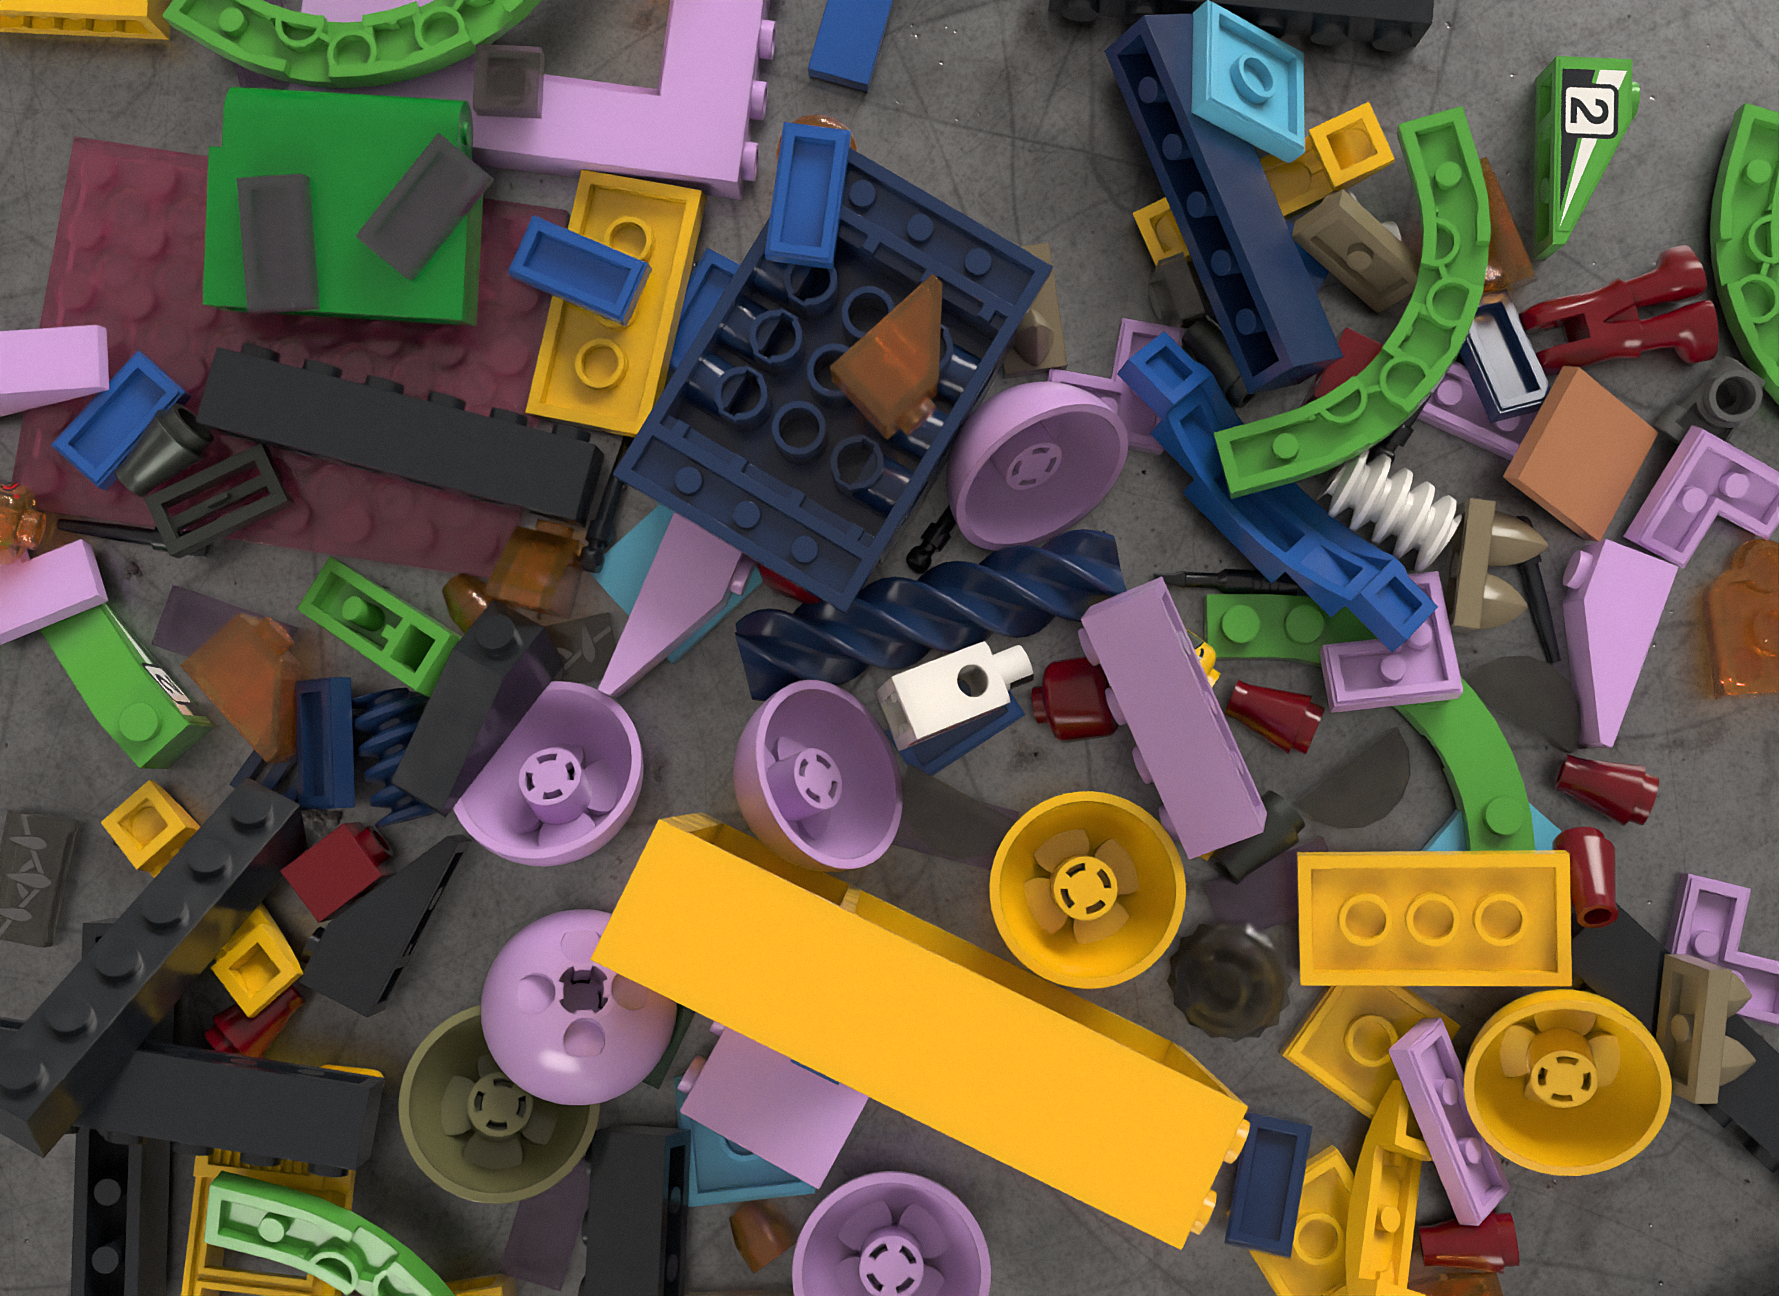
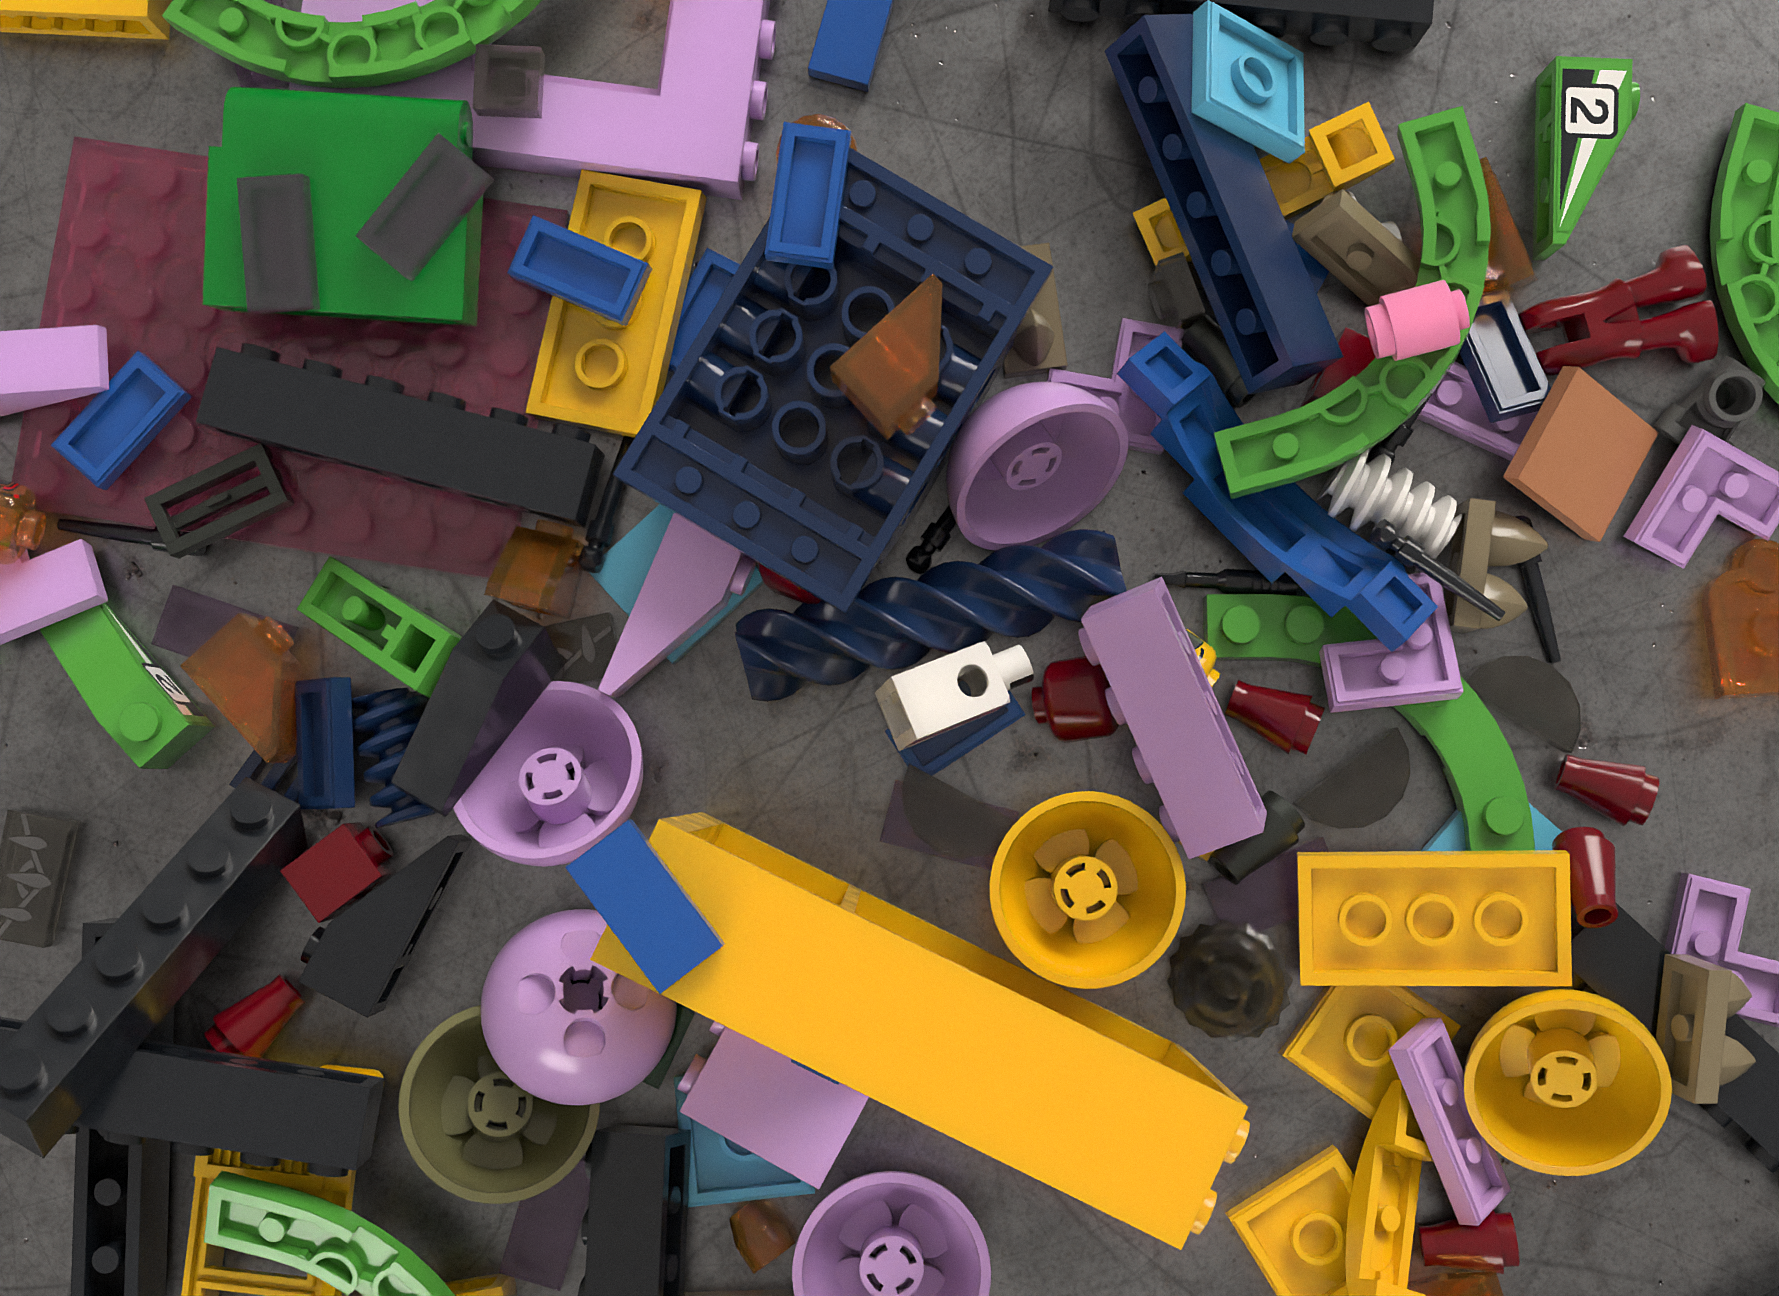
(164, 450): pearl dark grey cone -> none
(257, 958): yellow slope -> none
(465, 600): clear orange hose -> none
(645, 905): none -> blue tile
(818, 778): lavender piece -> none
(1269, 1186): dark blue tile -> none
(1412, 554): none -> black piece
(1417, 321): none -> bright pink brick
(1609, 627): lavender slope -> none

